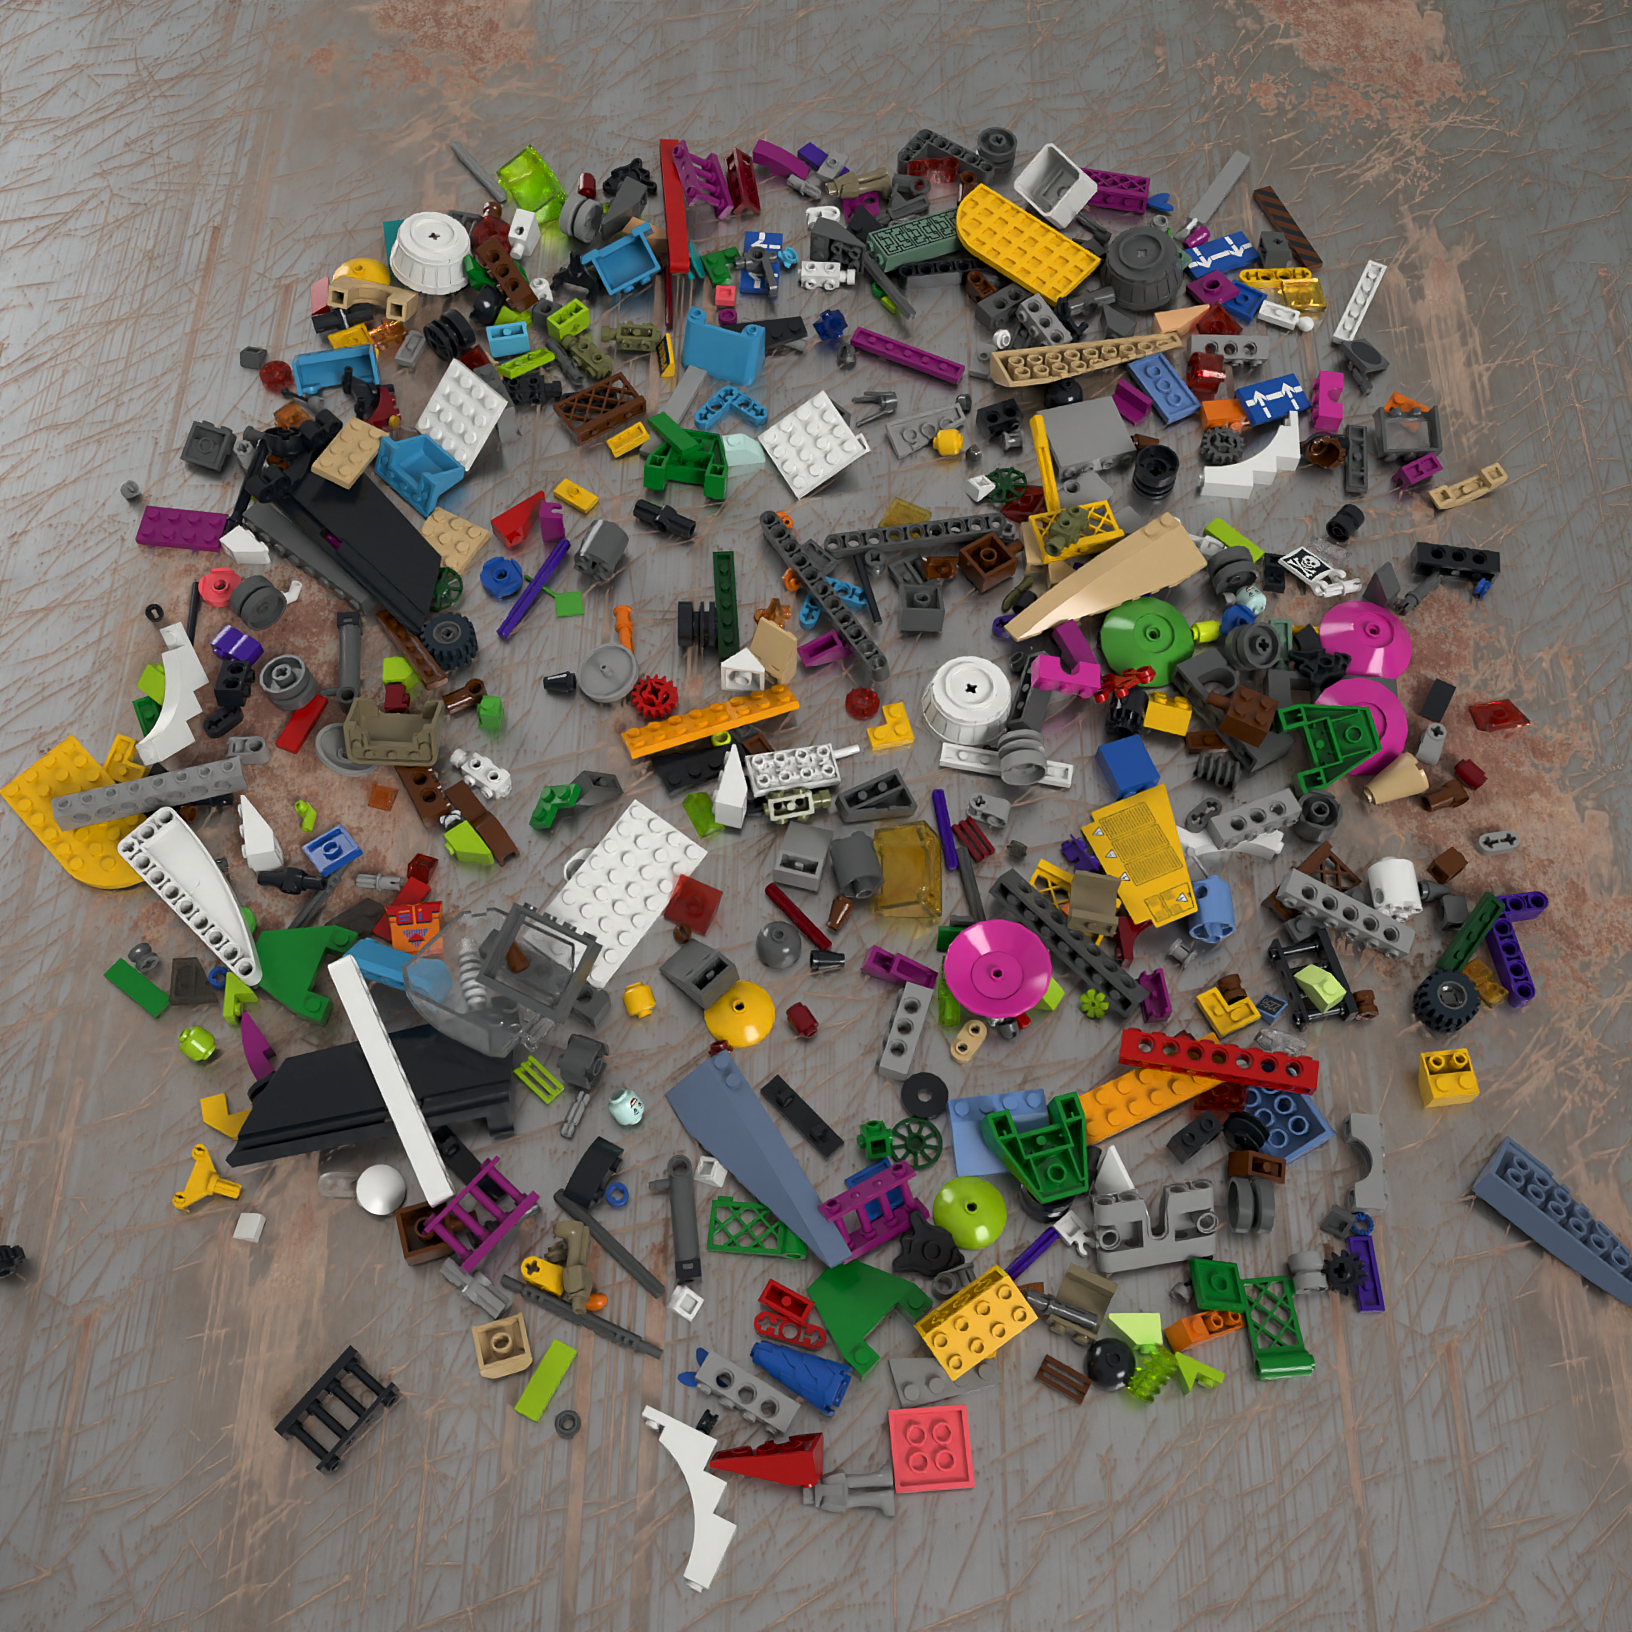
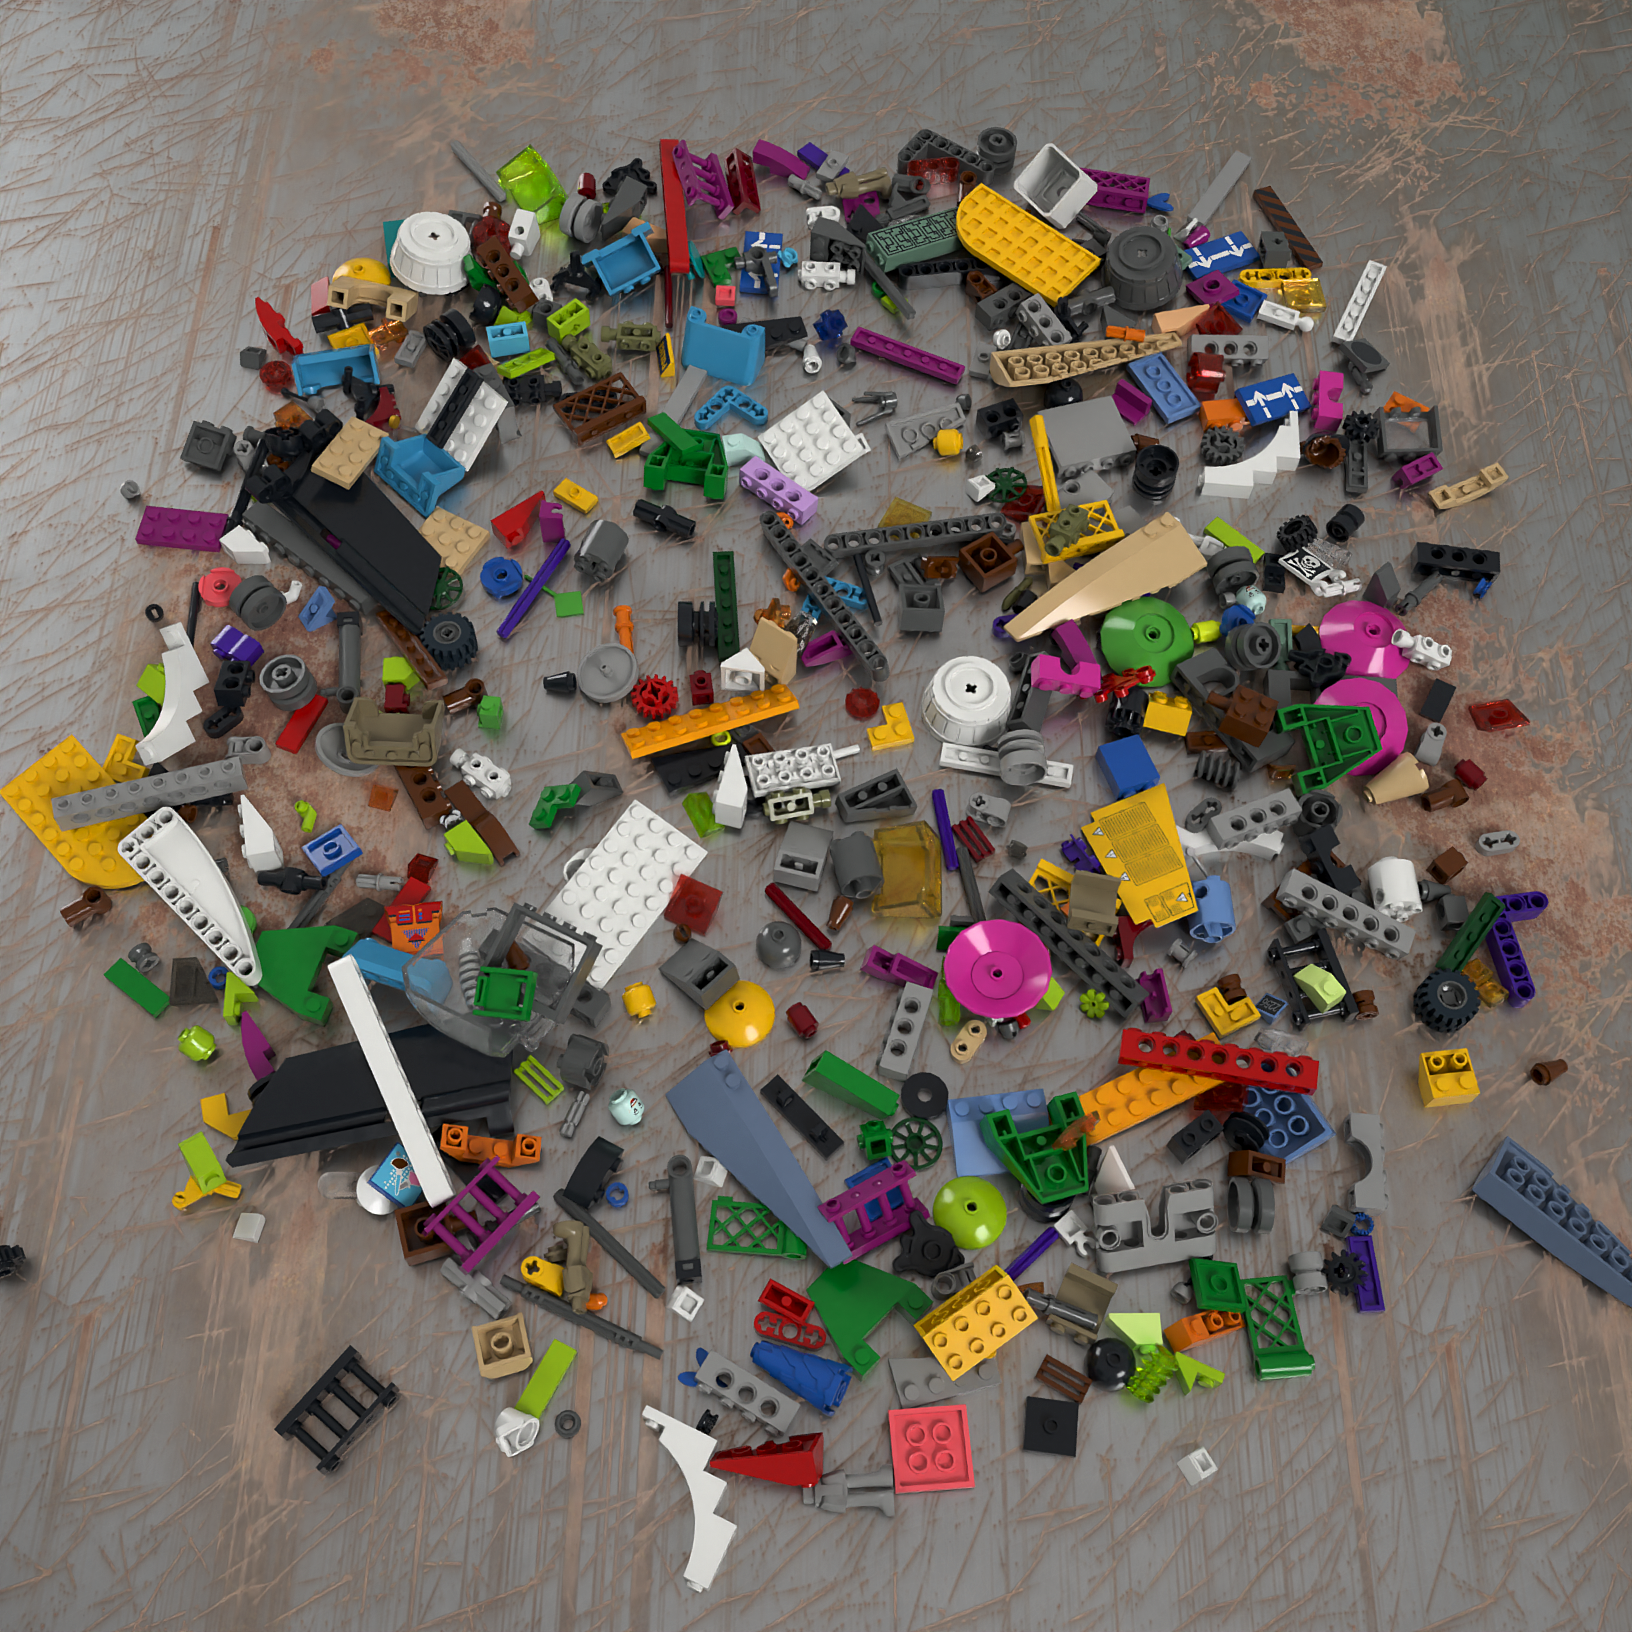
(86, 906): none -> reddish brown piece
(202, 1162): none -> lime slope
(275, 329): none -> red slope
(318, 610): none -> medium blue slope
(397, 1178): none -> tile
(454, 408): none -> black tile
(476, 1149): none -> orange slope
(502, 992): none -> green container
(516, 1428): none -> white piece
(701, 688): none -> dark red brick
(778, 490): none -> lavender brick
(802, 627): none -> clear smoke wing
(811, 359): none -> white cone
(851, 1086): none -> green slope
(1050, 1427): none -> black plate
(1075, 1131): none -> clear orange slope
(1125, 333): none -> orange axle
(1197, 1466): none -> white slope
(1281, 771): none -> clear orange slope
(1297, 533): none -> black tyre
(1318, 847): none -> black arch
(1360, 426): none -> black gear
(1422, 650): none -> white brick
(1547, 1072): none -> reddish brown cone

